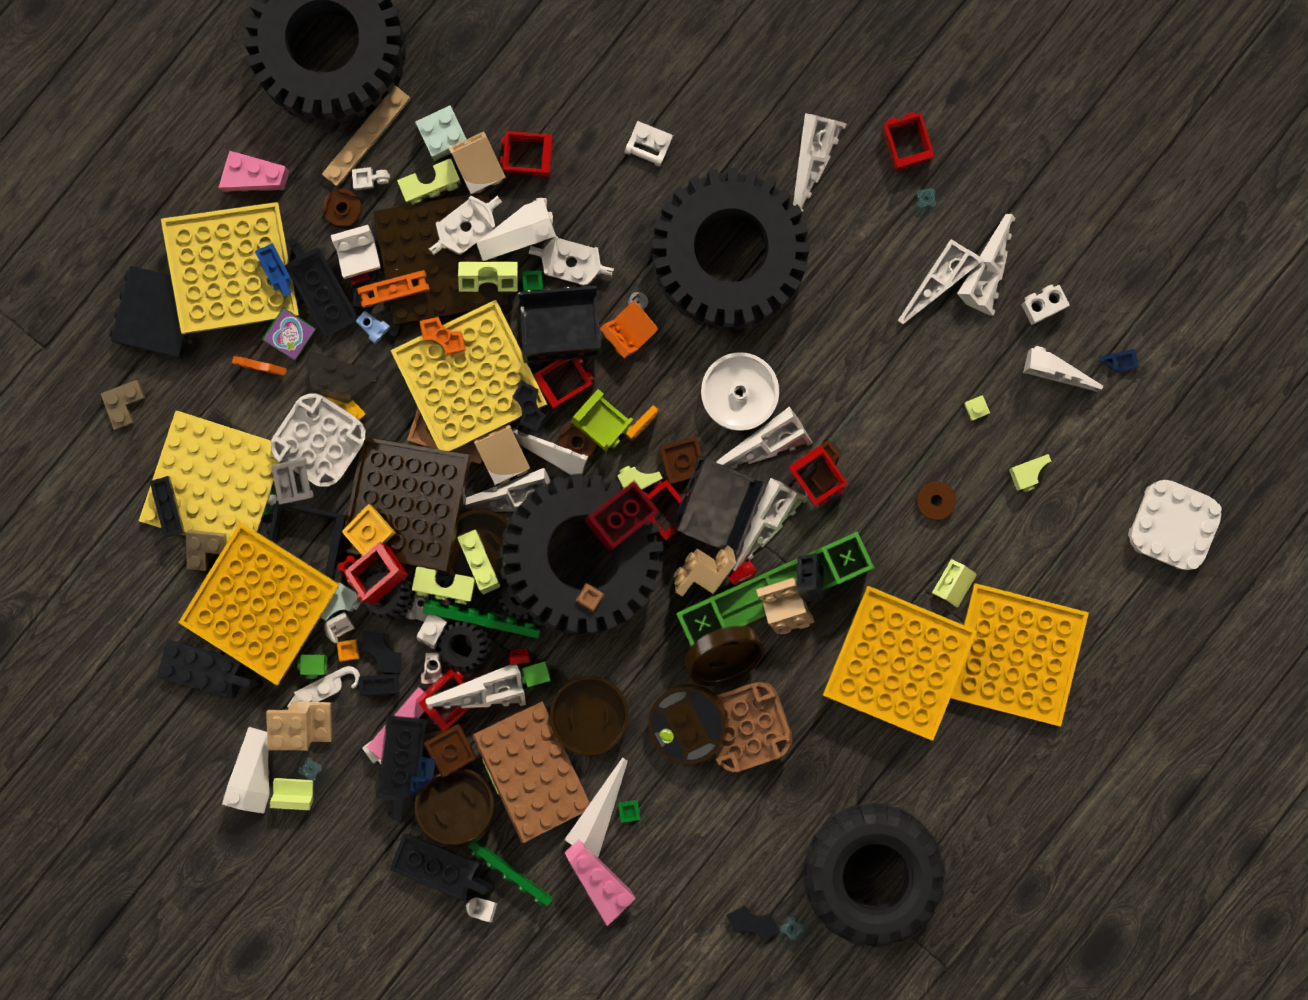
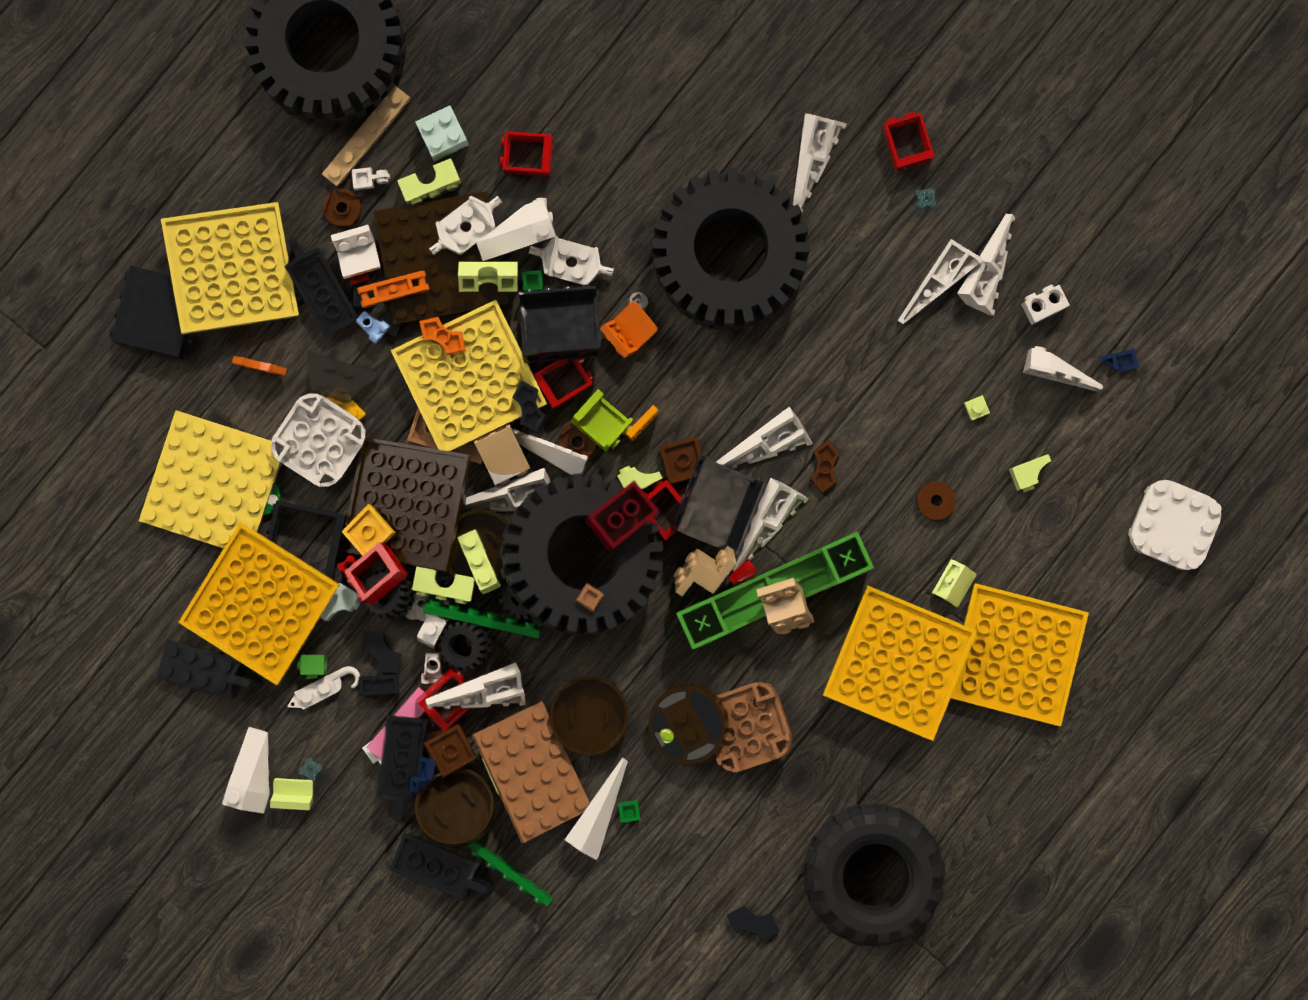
(117, 401): dark tan plate -> none
(167, 506): black plate -> none
(199, 545): dark tan plate -> none
(250, 173): bright pink wedge -> none
(274, 269): blue hinge -> none
(285, 481): light grey plate -> none
(288, 333): tile -> none
(299, 726): tan bracket -> none
(337, 626): white plate -> none
(348, 650): light orange tile -> none
(477, 163): tan panel -> none
(481, 909): white plate -> none
(519, 656): red tile -> none
(535, 674): bright green brick -> none
(602, 885): bright pink wedge -> none
(651, 138): white plate -> none
(724, 655): dark brown piece -> none
(742, 373): white dish -> none
(792, 923): clear light blue plate -> none
(810, 577): black brick -> none
(819, 451): red window -> none

